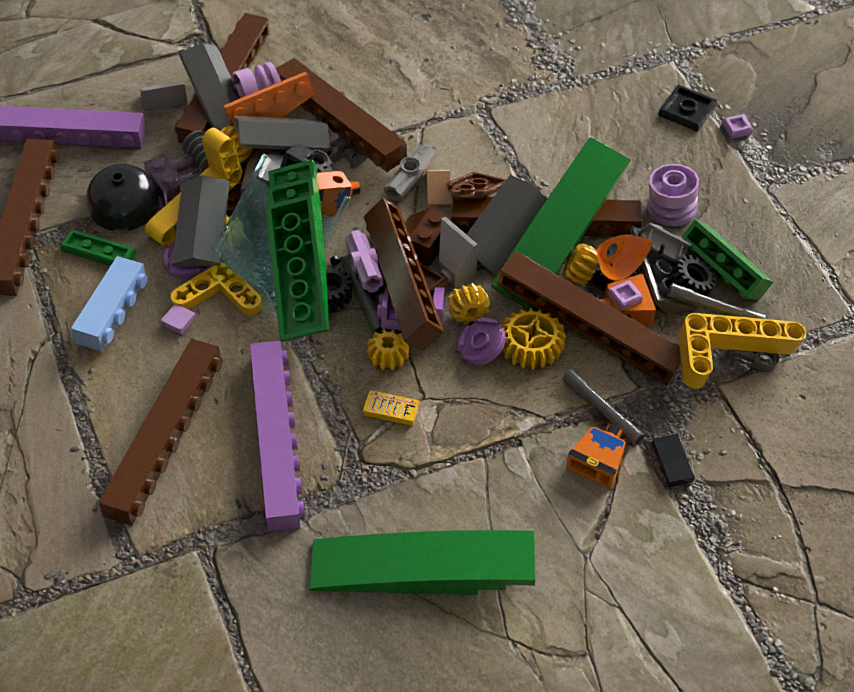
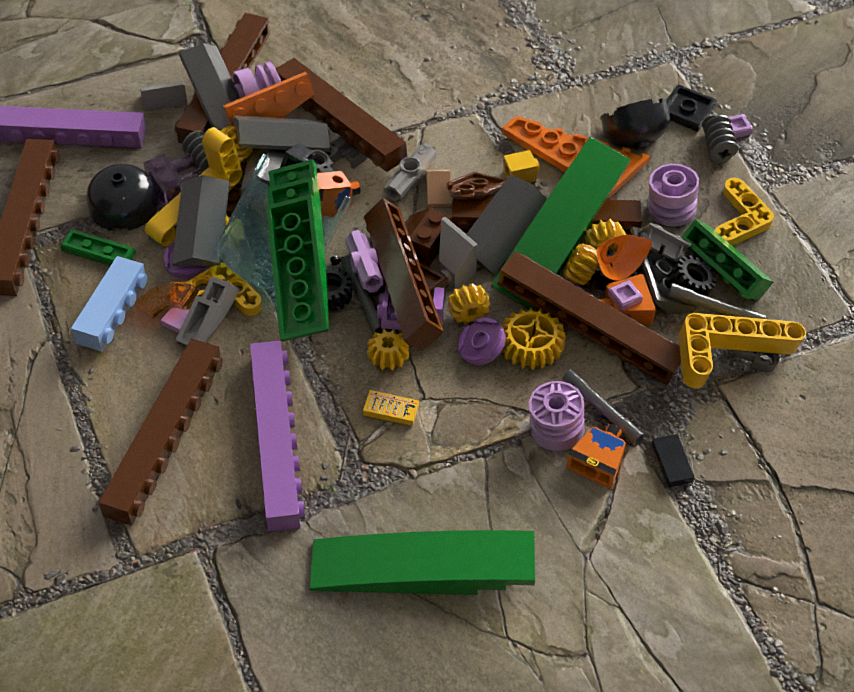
(165, 297): none -> clear orange tile
(207, 311): none -> light grey slope
(521, 166): none -> yellow brick
(556, 415): none -> lavender wheel
(562, 148): none -> orange wing
(602, 232): none -> yellow gear
(636, 123): none -> black cylinder
(720, 138): none -> dark grey piece
(749, 215): none -> yellow beam

